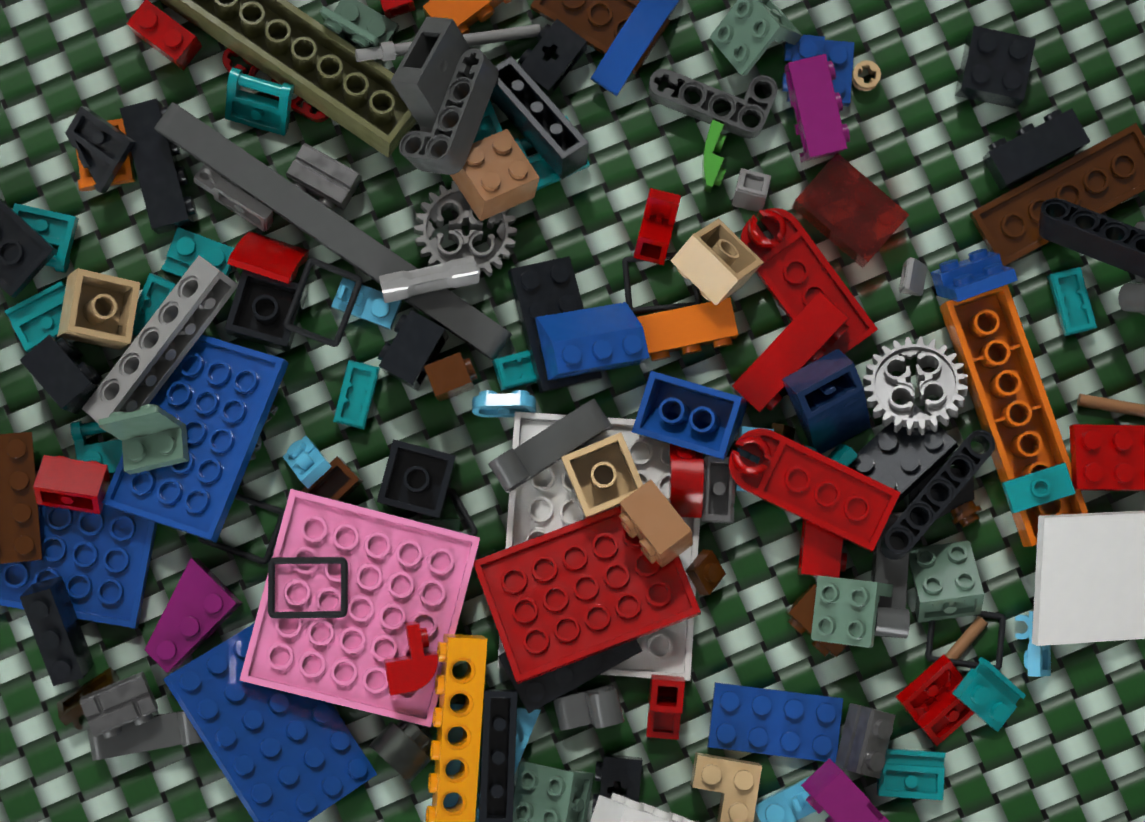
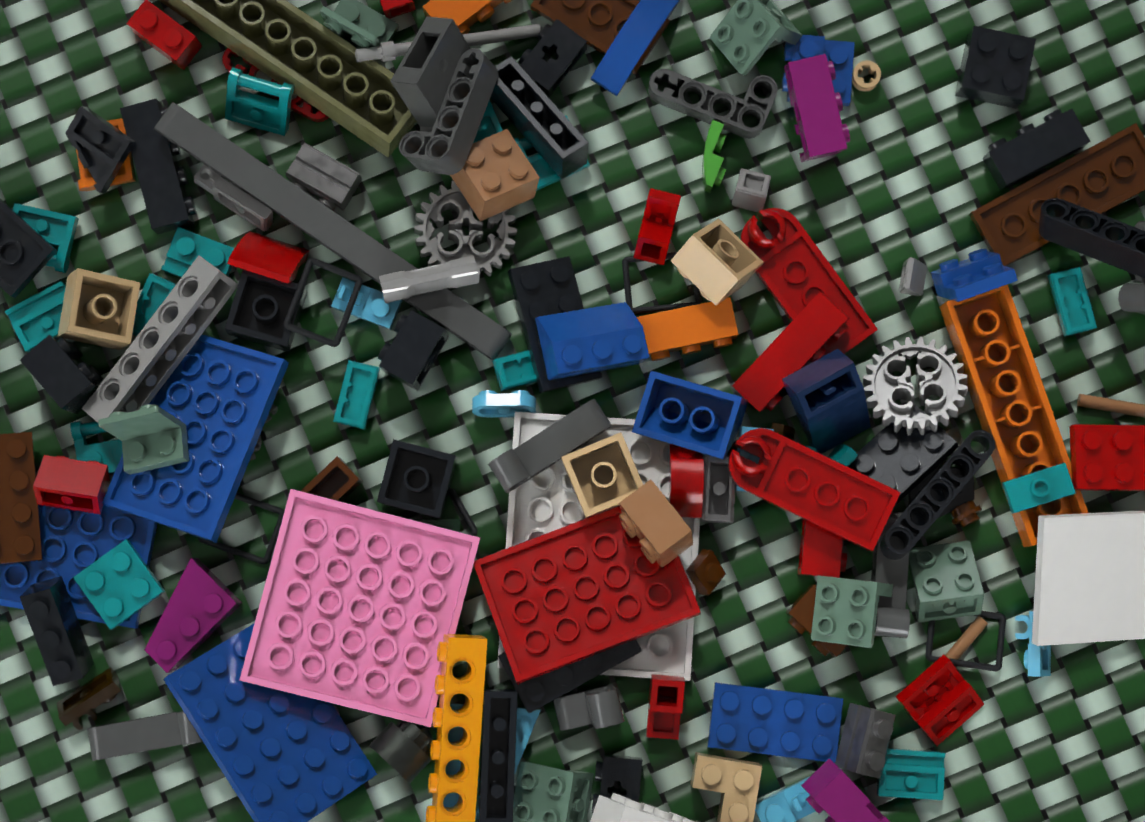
(119, 584): none -> teal plate
(119, 705): flat silver brick -> none
(306, 461): medium azure plate -> none
(308, 560): black piece -> none
(412, 671): red brick -> none
(451, 376): reddish brown brick -> none
(849, 210): clear red brick -> none
(988, 694): teal plate -> none

